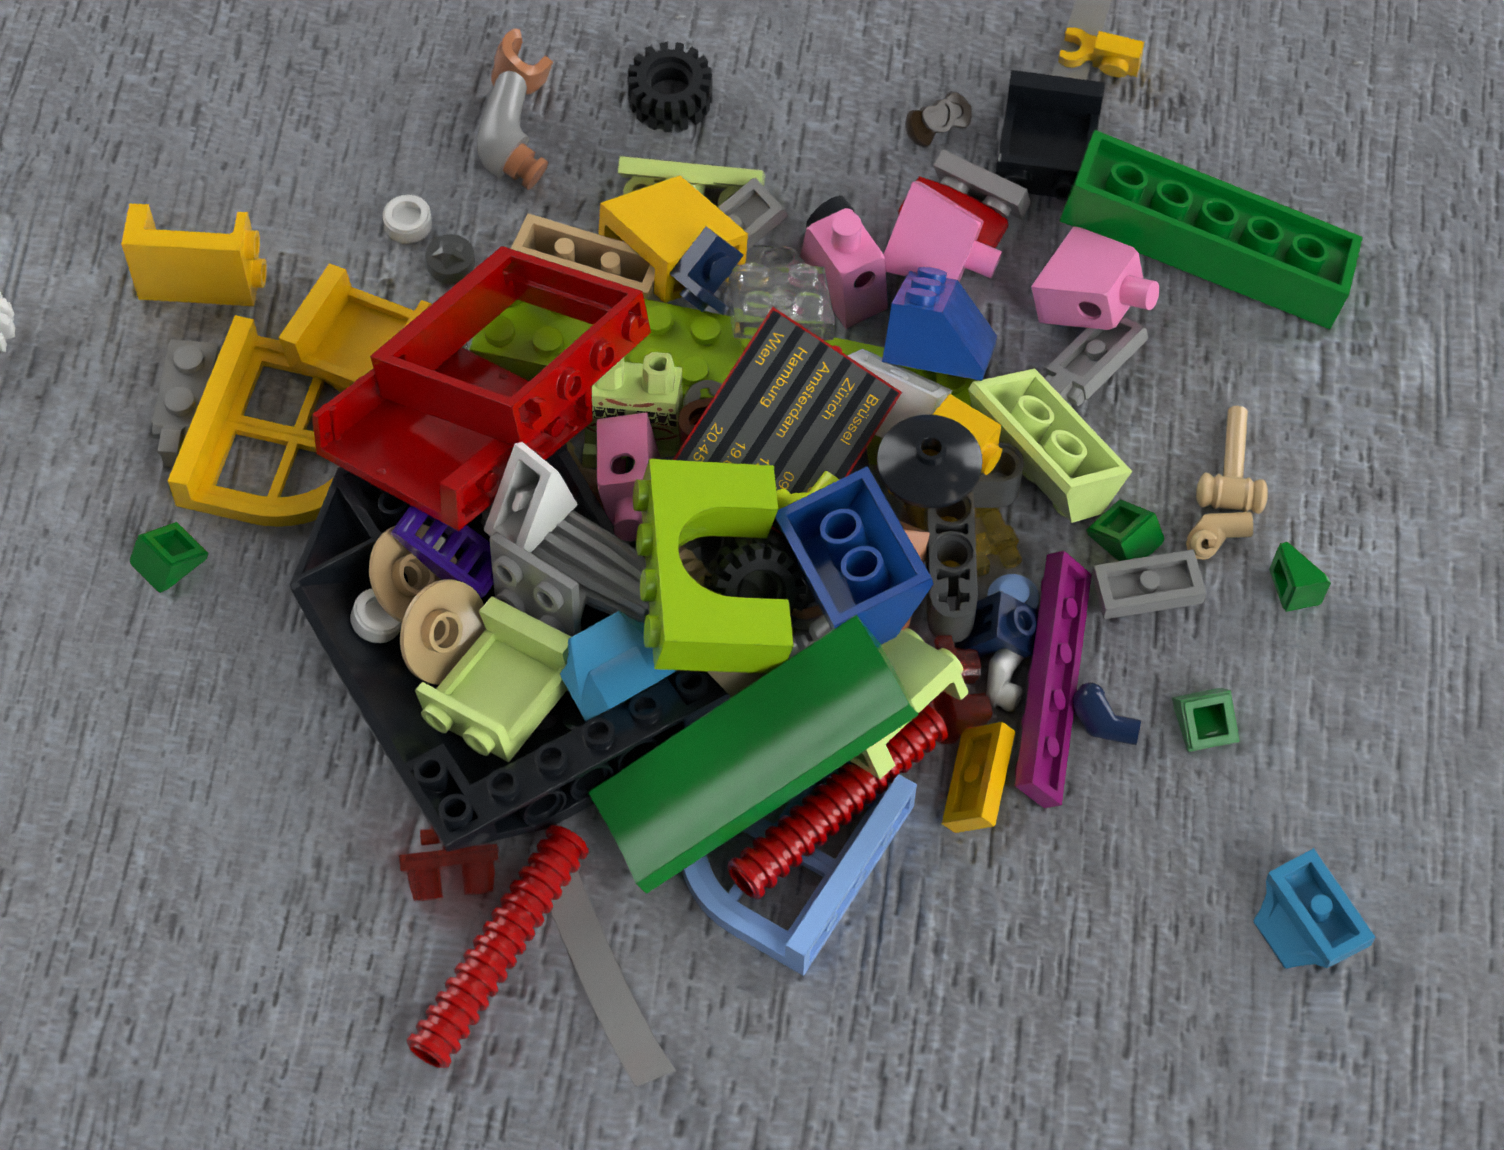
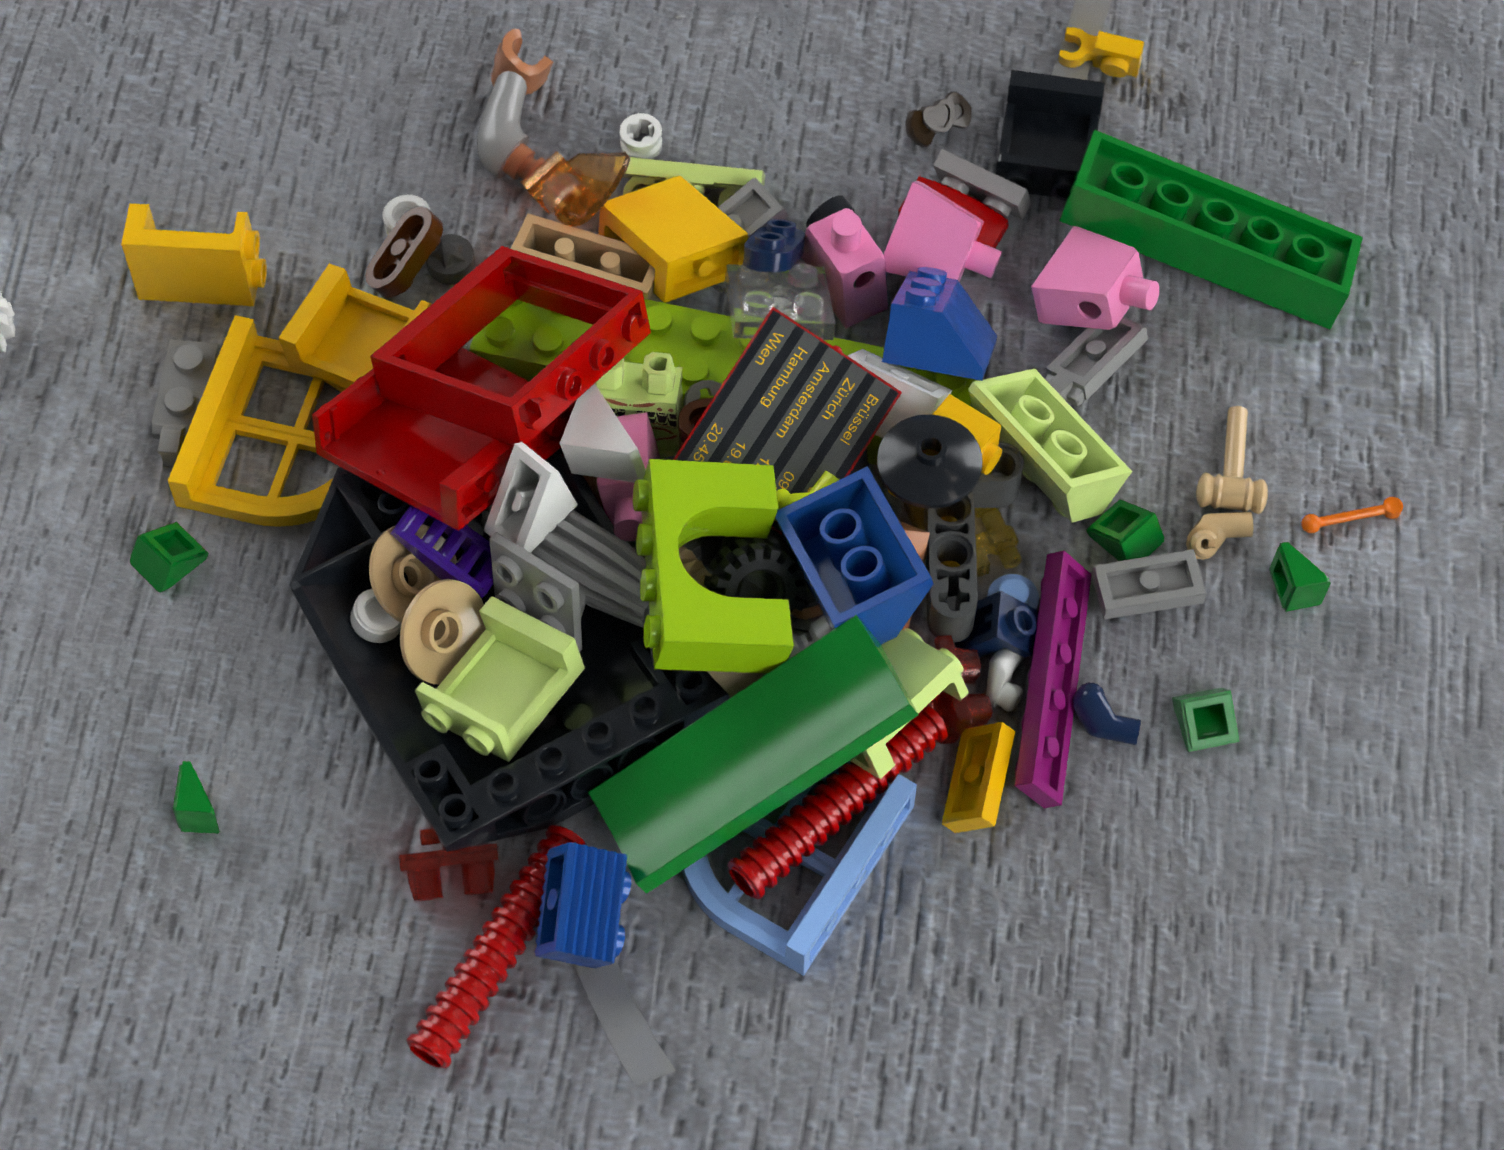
(192, 804): none -> green slope
(404, 252): none -> reddish brown plate
(576, 187): none -> clear orange panel
(582, 905): none -> blue brick
(598, 442): none -> white slope
(609, 664): dark azure slope -> none
(632, 128): none -> white bush
(669, 65): black tyre -> none
(705, 269): dark blue bracket -> none
(774, 247): none -> dark blue plate
(1309, 915): dark azure slope -> none
(1391, 509): none -> orange hinge

